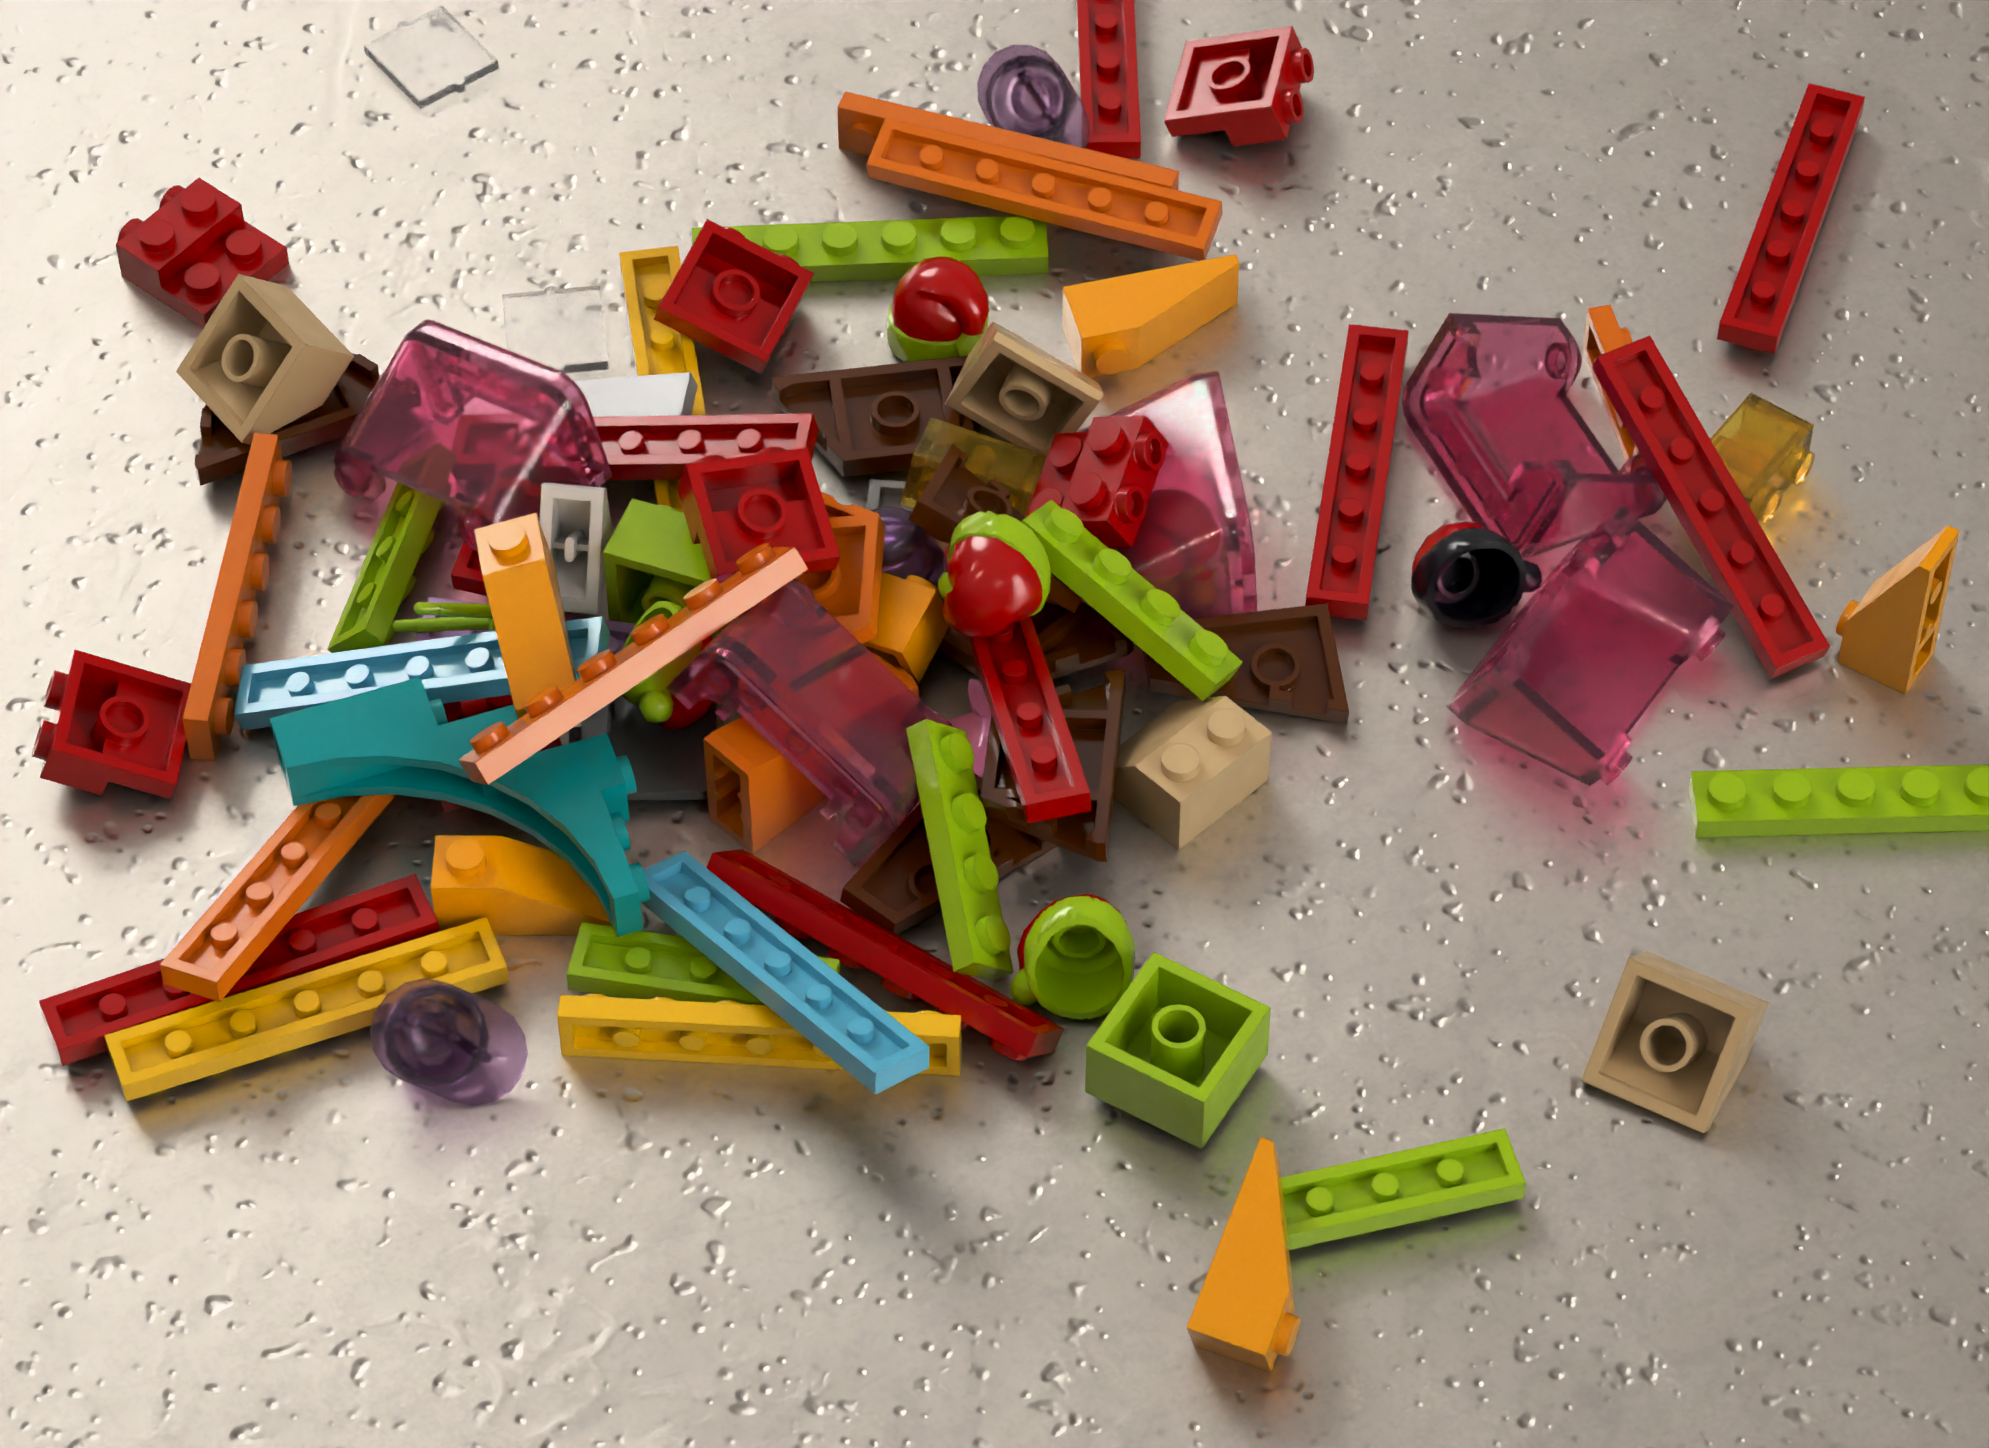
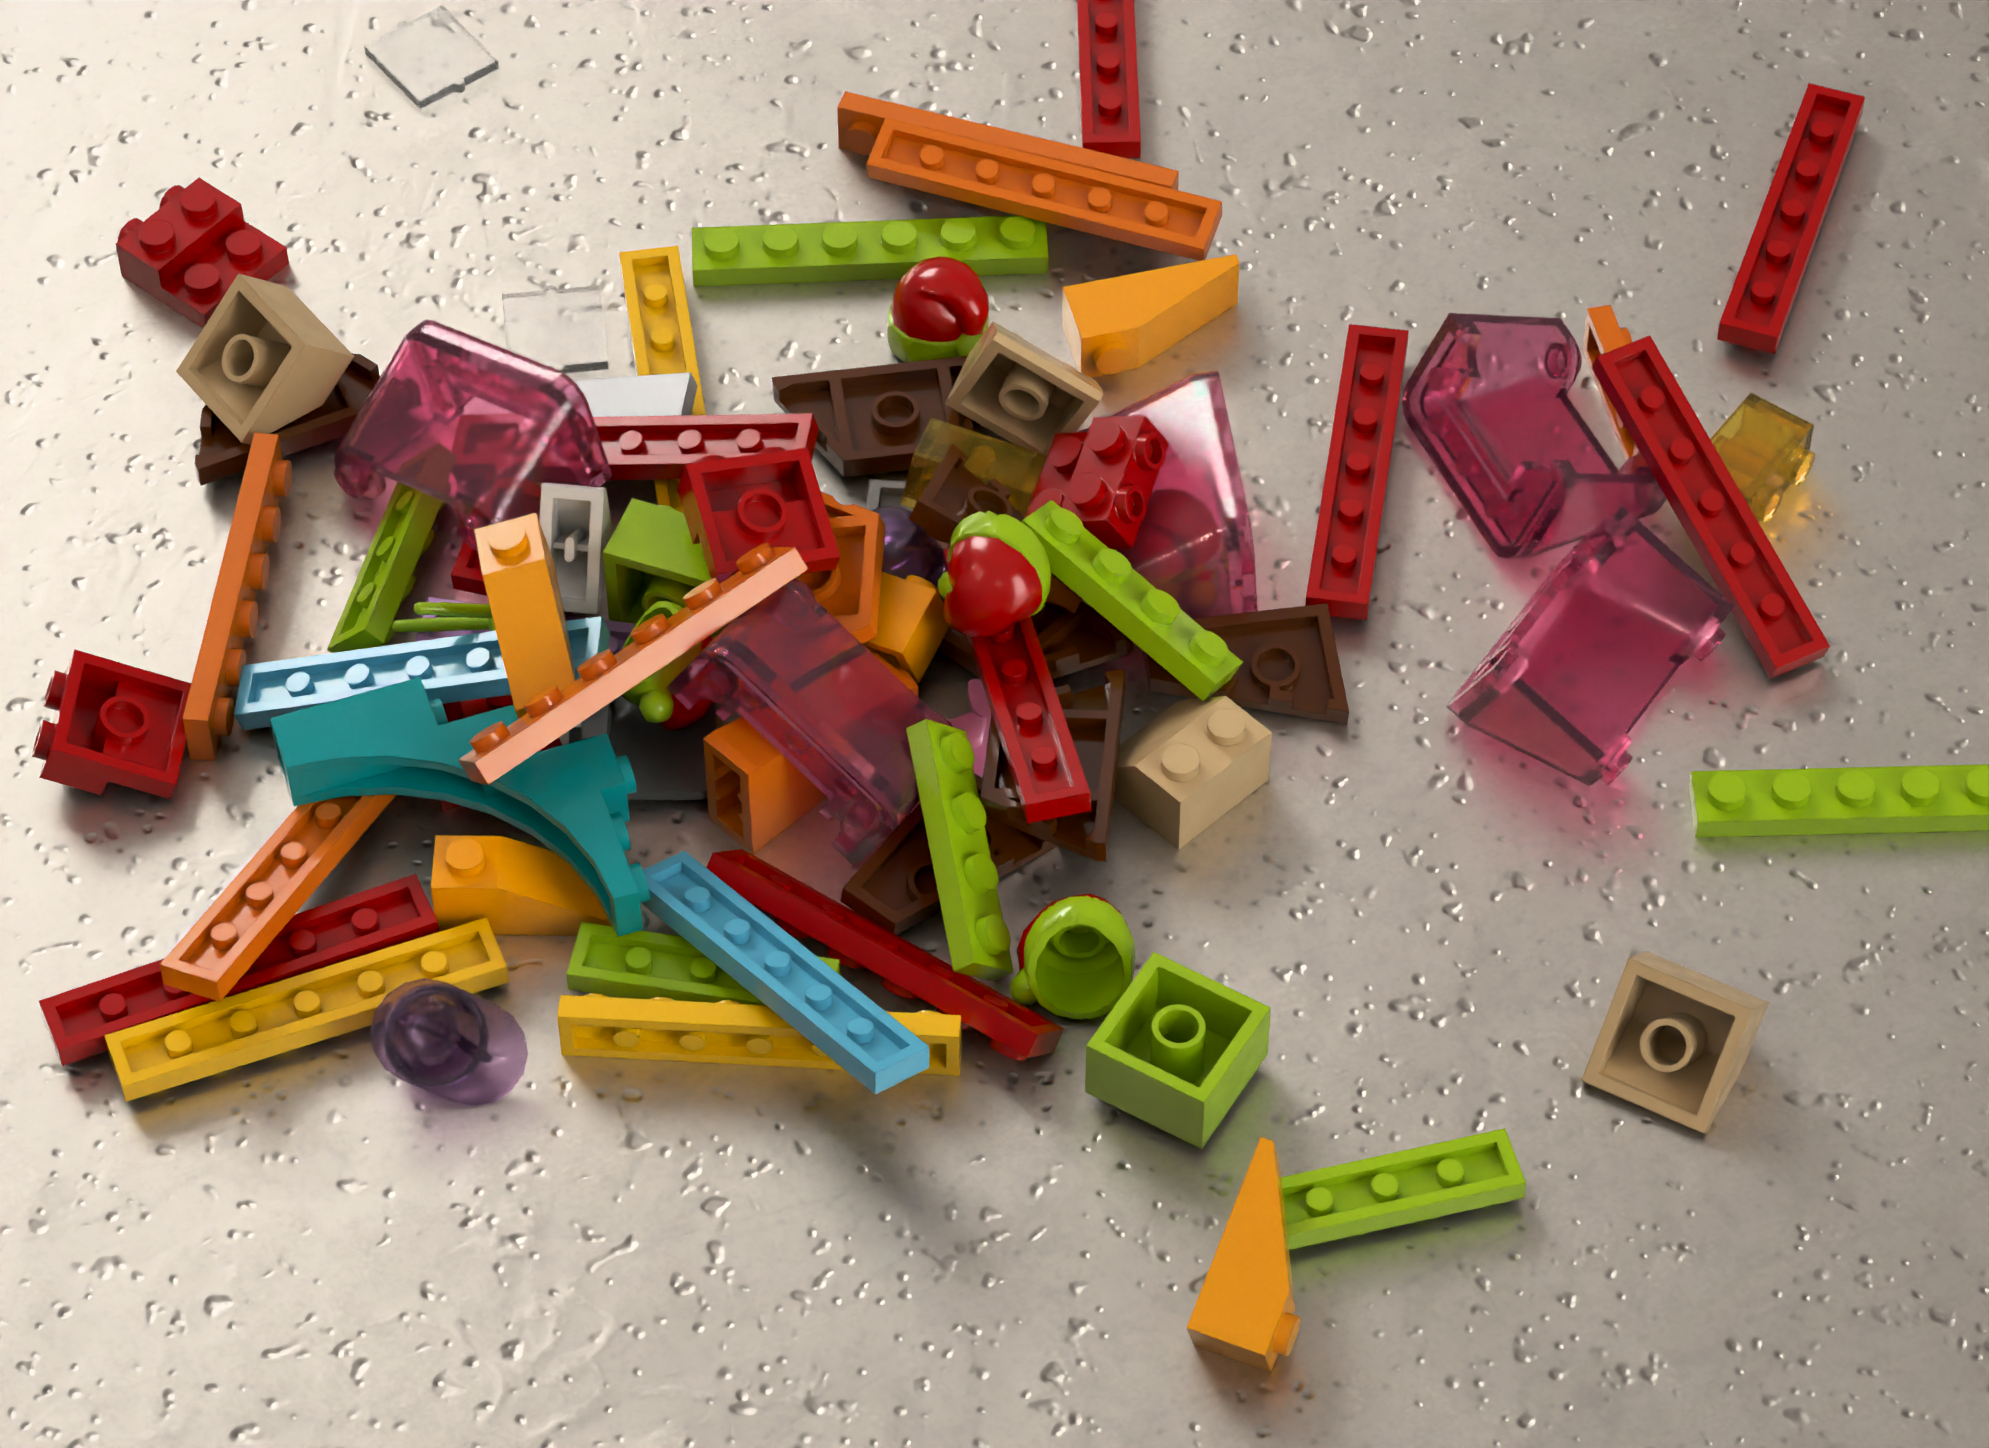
(734, 295): red plate -> none
(1031, 95): clear purple piece -> none
(1240, 86): red plate -> none
(1470, 575): black piece -> none
(1899, 617): light orange slope -> none

